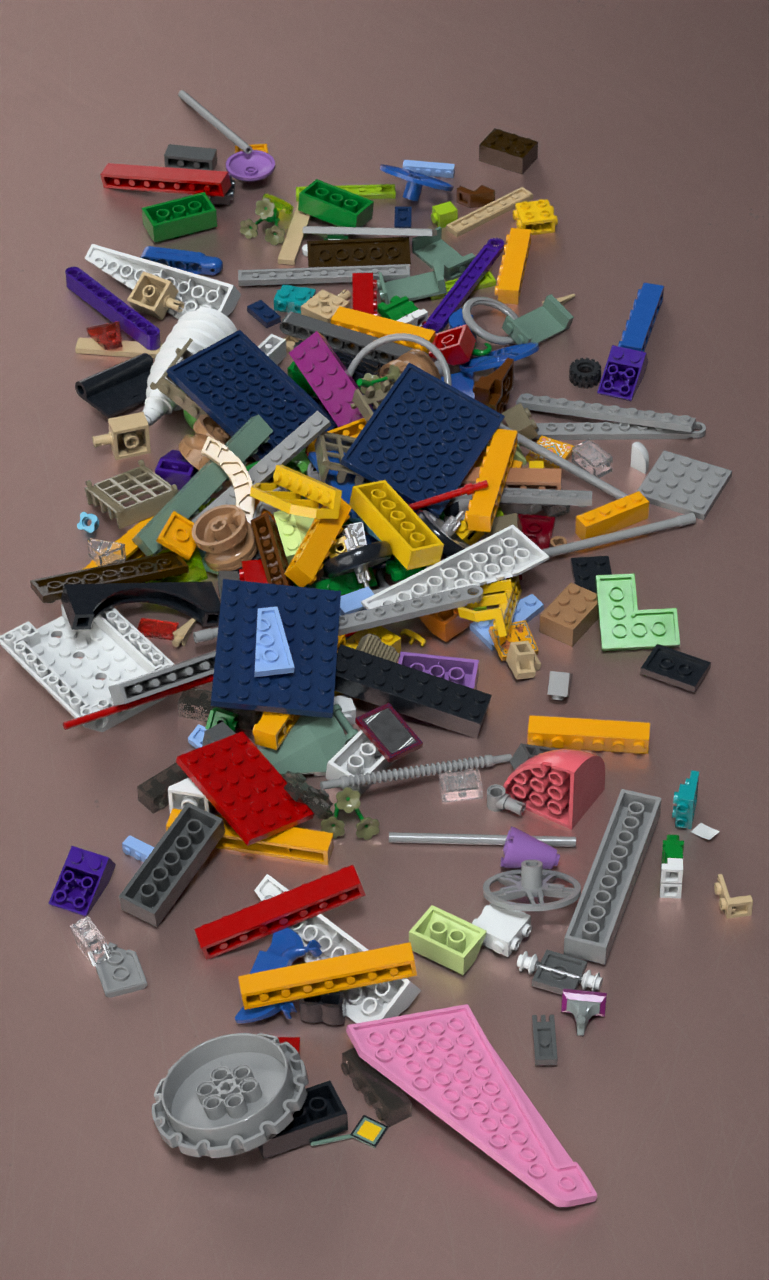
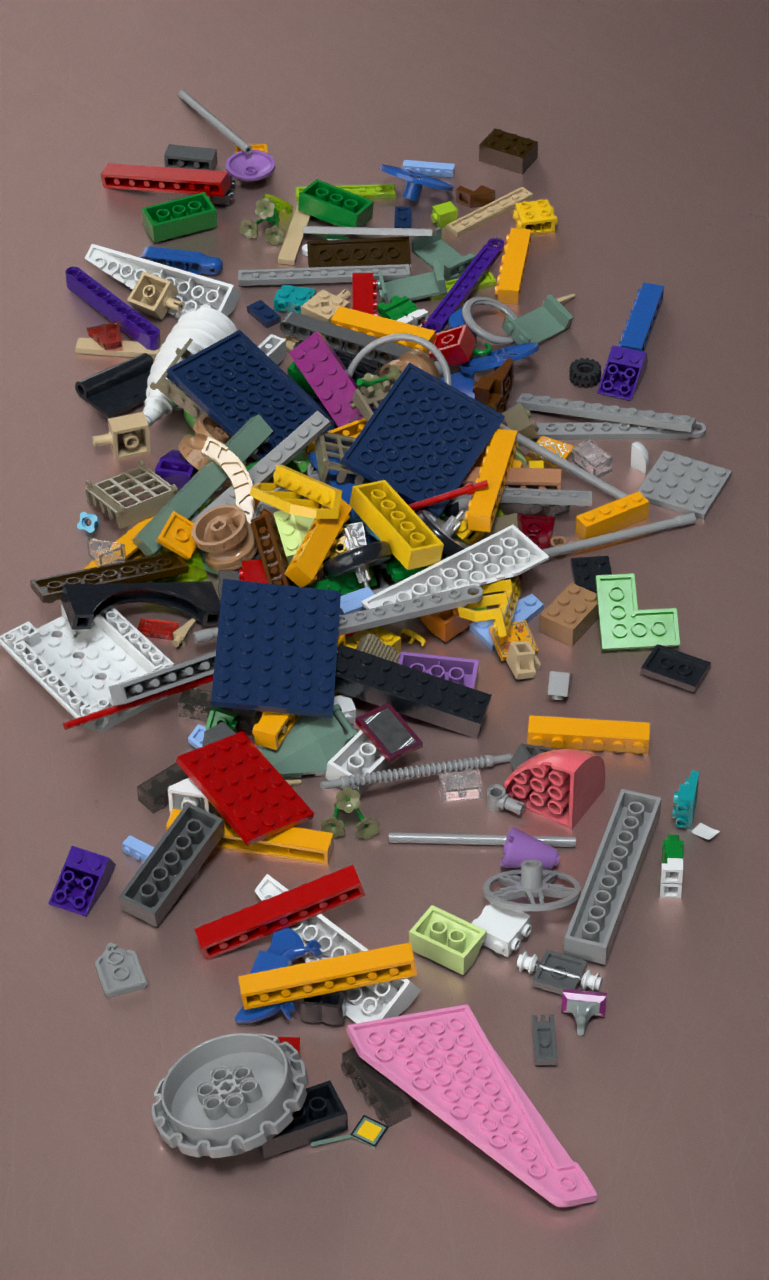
(86, 937): clear brick -> none
(272, 648): light blue wing -> none
(301, 792): clear smoke plate -> none
(735, 906): tan bracket -> none

